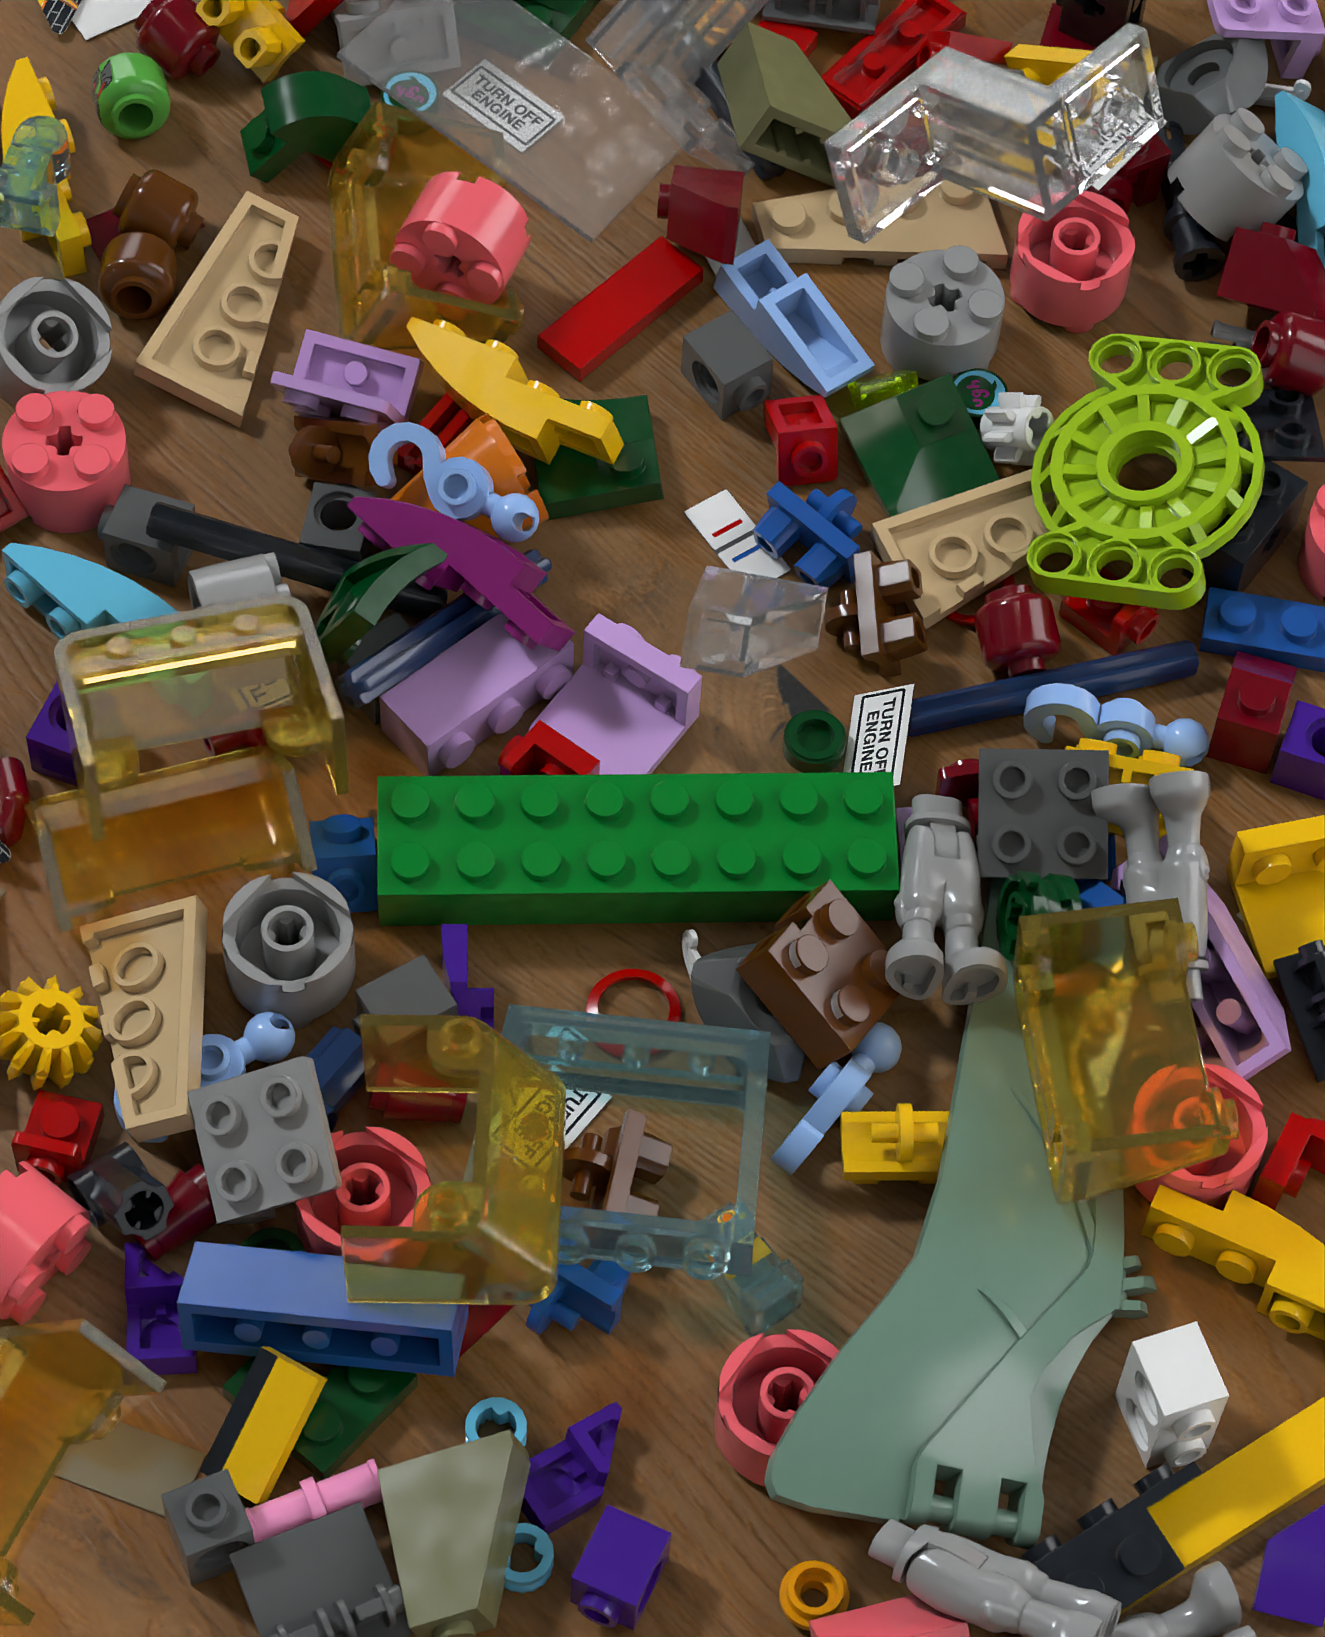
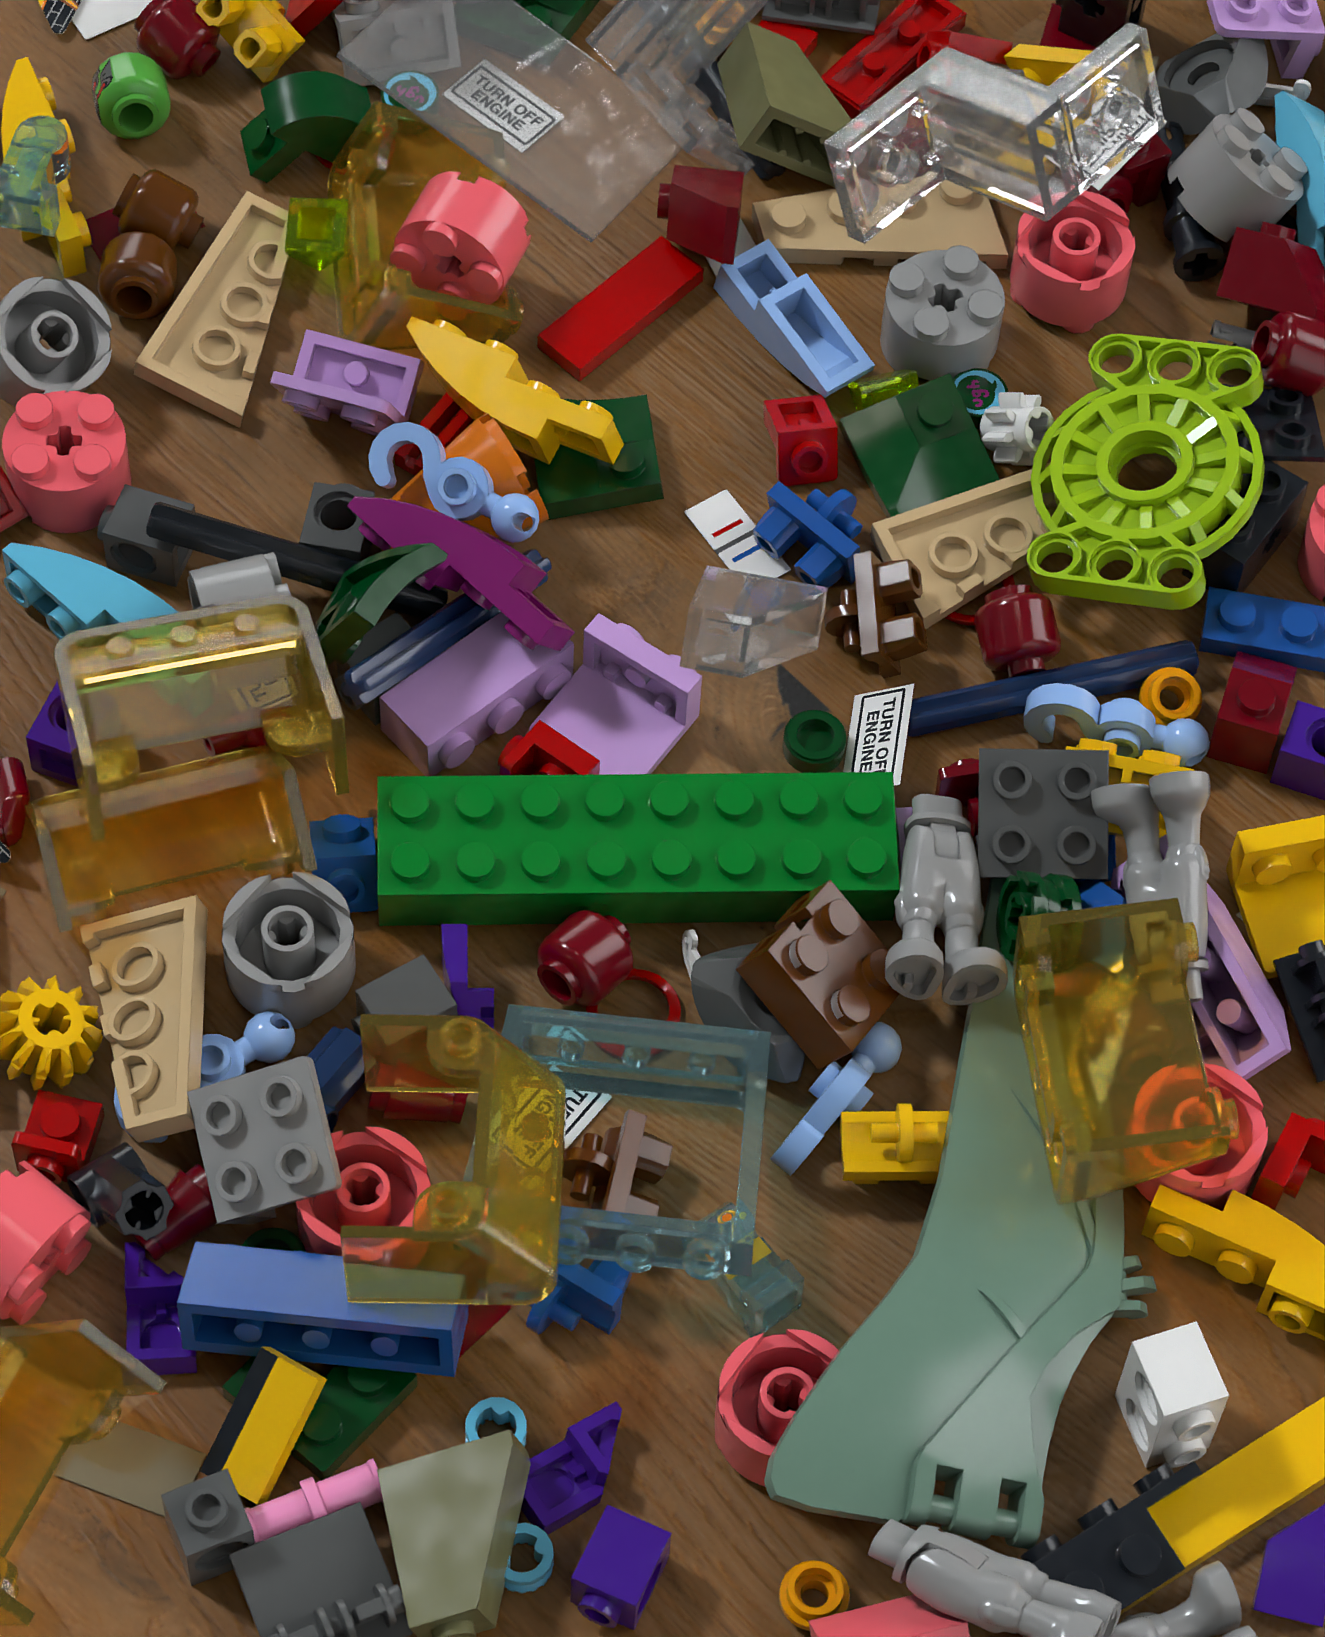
(317, 230): none -> clear neon green slope
(334, 449): reddish brown hips -> none
(585, 959): none -> dark red head
(727, 365): dark grey brick -> none
(1110, 623): red bracket -> none
(1180, 683): none -> light orange plate

